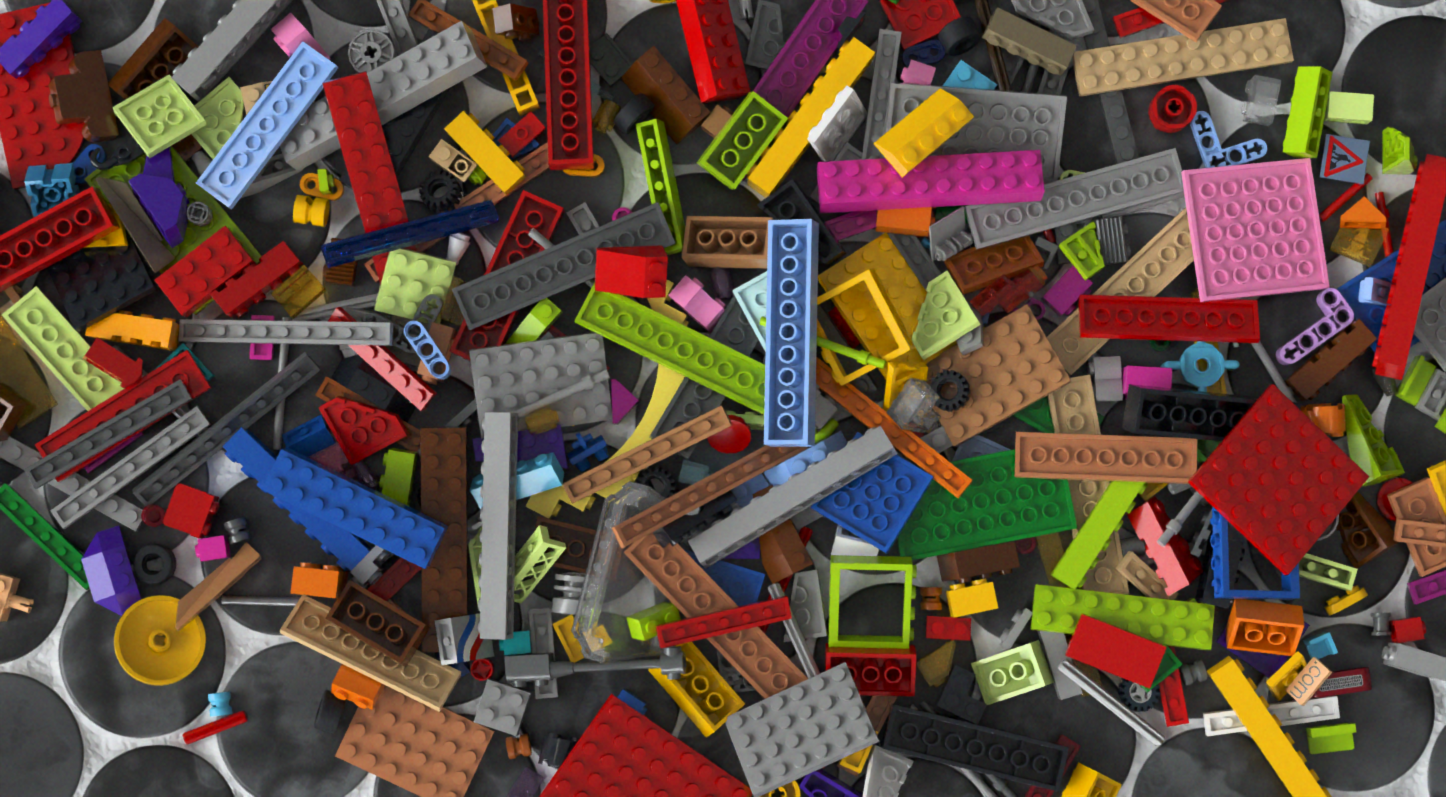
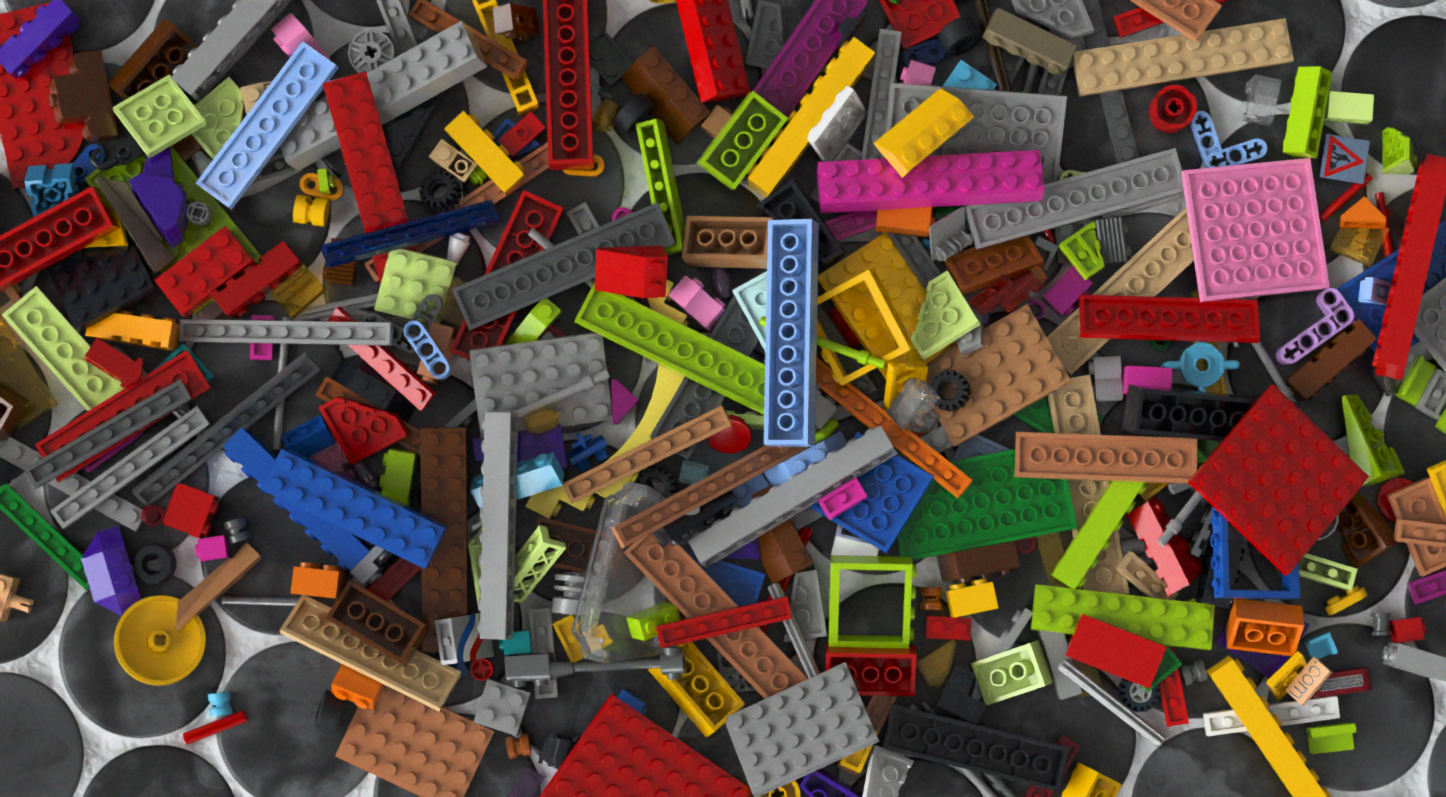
(842, 498): none -> dark pink plate
(1327, 417): orange brick -> none

